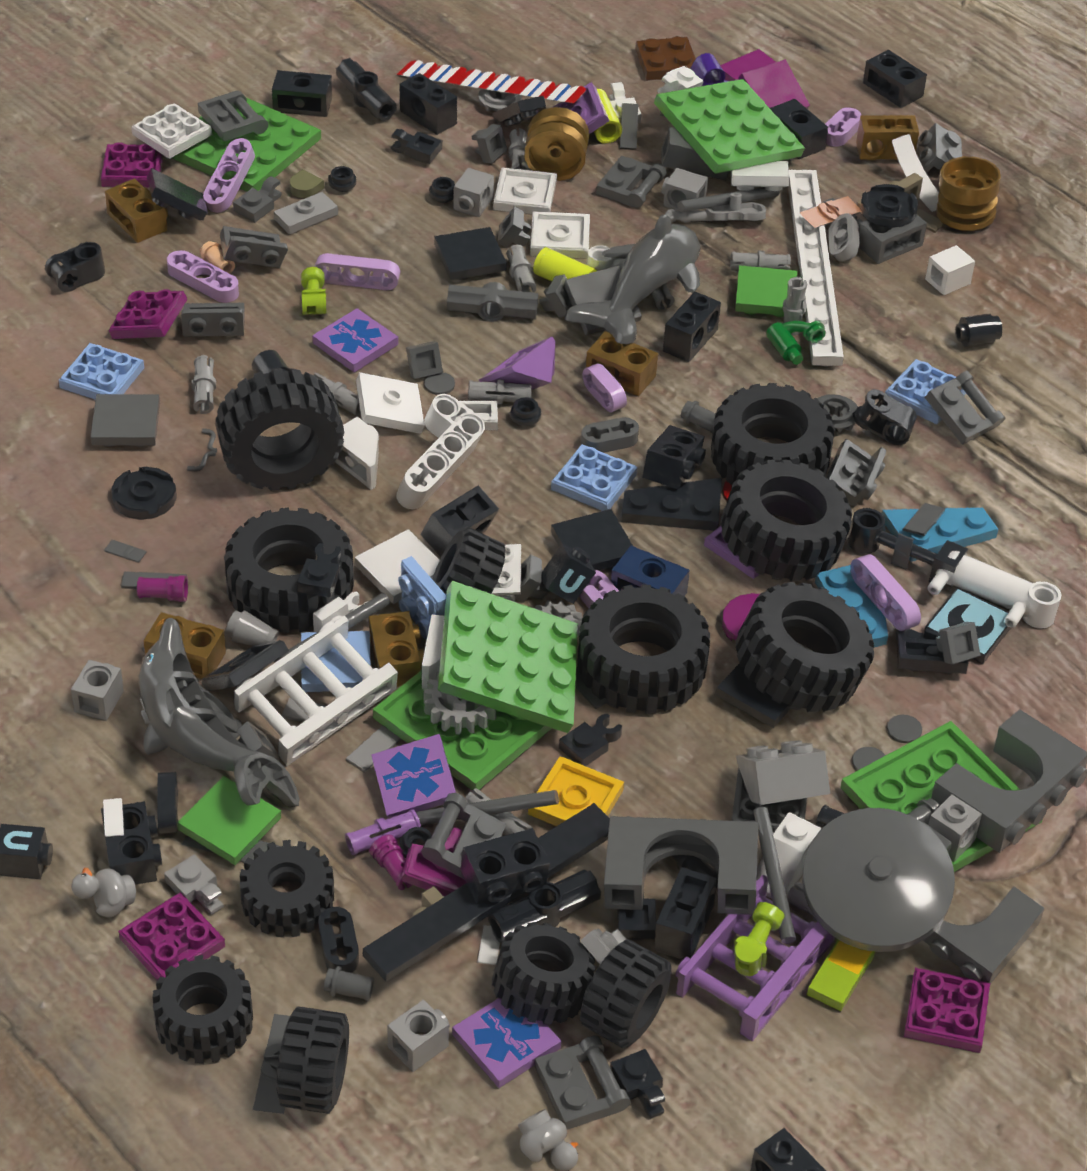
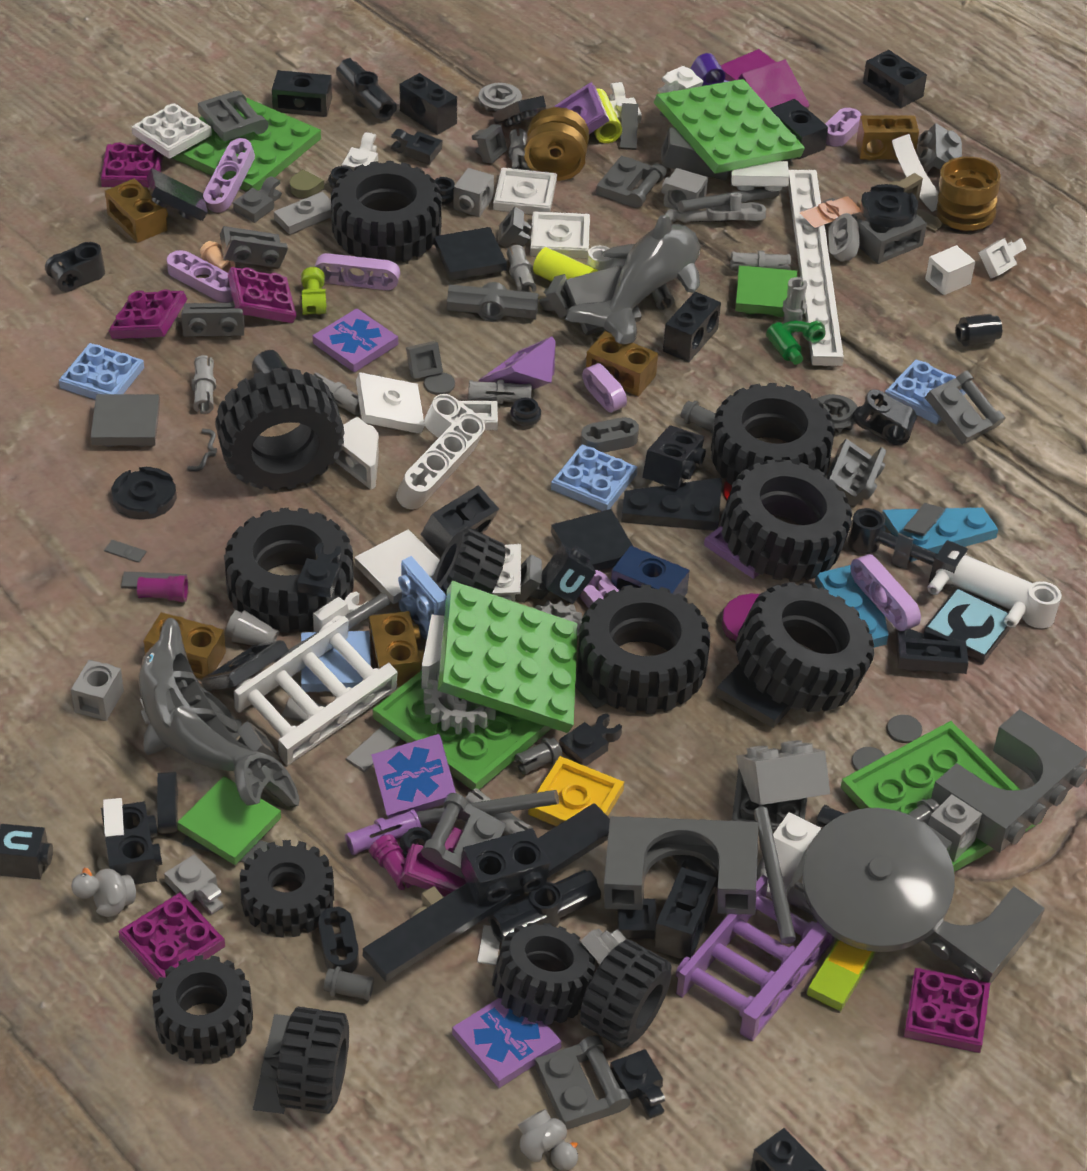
(262, 294): none -> magenta tile
(364, 155): none -> white plate
(386, 211): none -> black tyre
(417, 1049): light grey brick -> none
(489, 81): sticker -> none
(539, 755): none -> dark grey pin
(664, 55): reddish brown plate -> none
(752, 951): lime leg -> none
(958, 642): dark grey tile -> none
(999, 256): none -> white plate

